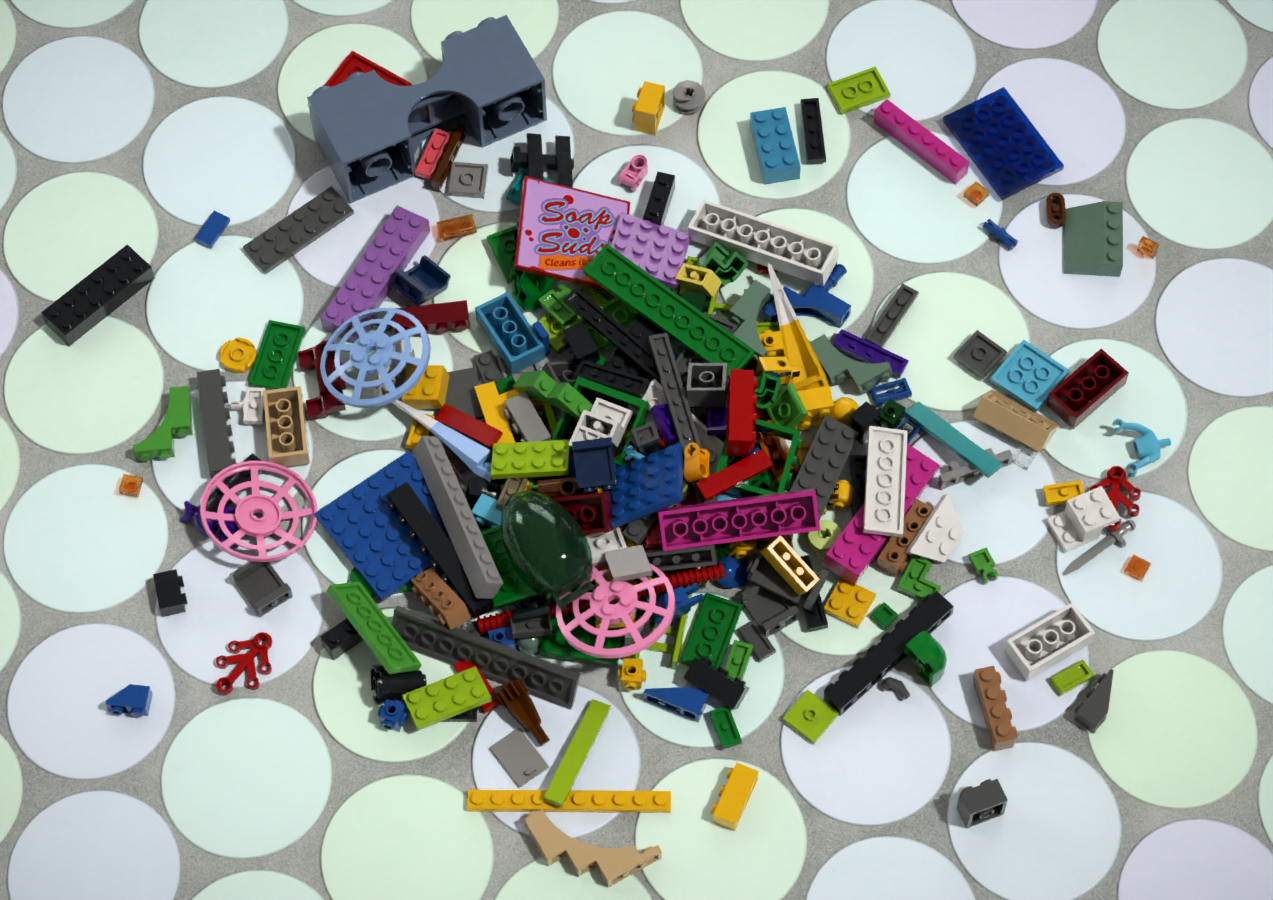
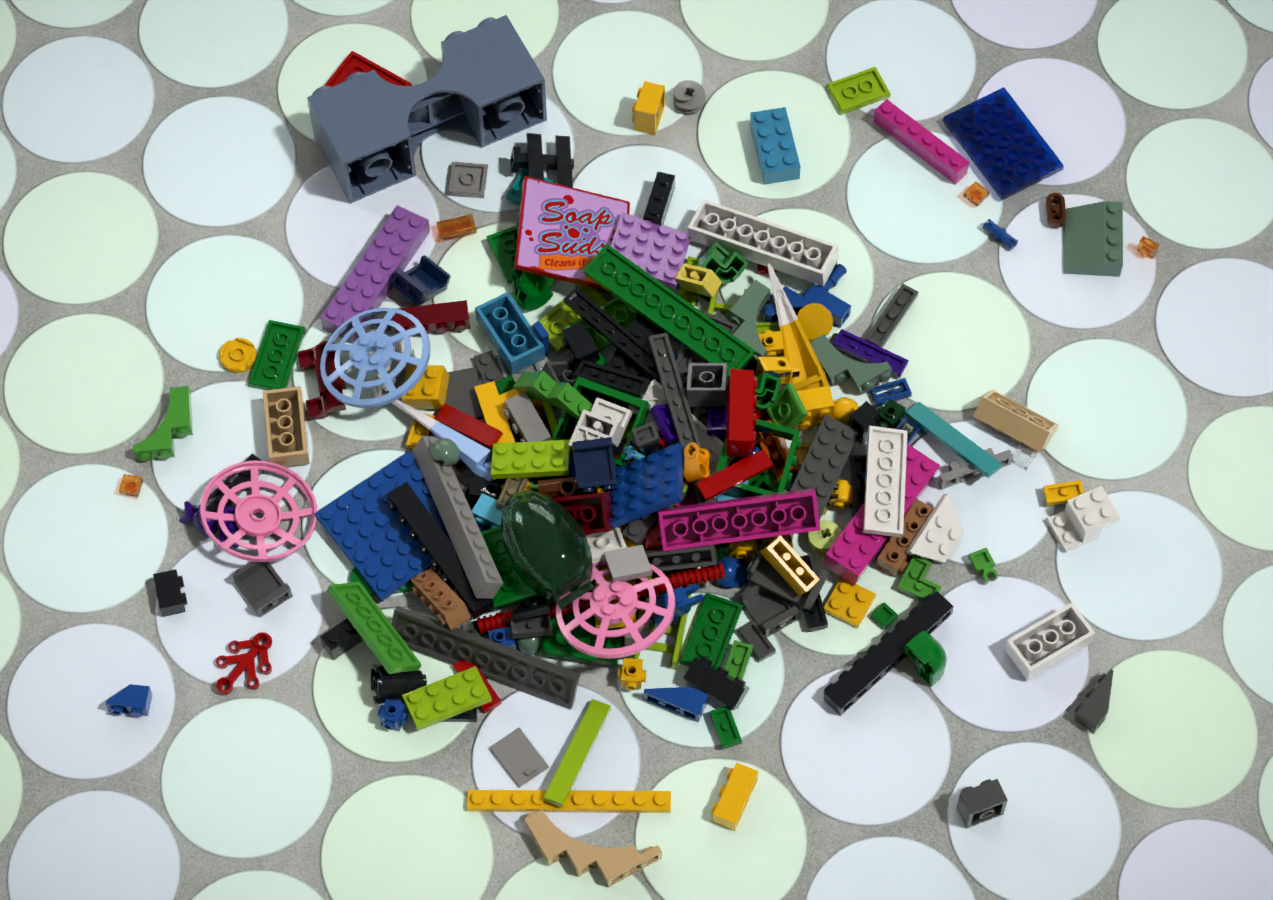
(98, 295): black brick -> none
(212, 229): blue tile -> none
(215, 419): dark grey brick -> none
(252, 406): white plate -> none
(298, 230): dark grey plate -> none
(432, 153): coral plate -> none
(445, 450): none -> sand green hair
(450, 152): reddish brown plate -> none
(521, 707): reddish brown piece -> none
(556, 308): bright green plate -> none
(634, 175): bright pink piece -> none
(696, 299): dark green brick -> none
(810, 716): lime plate -> none
(813, 130): black plate -> none
(815, 320): none -> yellow tile
(897, 685): dark grey arm -> none
(980, 354): dark grey plate -> none
(994, 709): medium nougat brick -> none
(1029, 375): medium azure plate -> none
(1071, 677): lime tile -> none
(1087, 388): dark red brick -> none
(1101, 546): light grey sword -> none
(1116, 495): red plant -> none
(1137, 568): clear orange plate -> none
(1145, 446): medium azure piece -> none

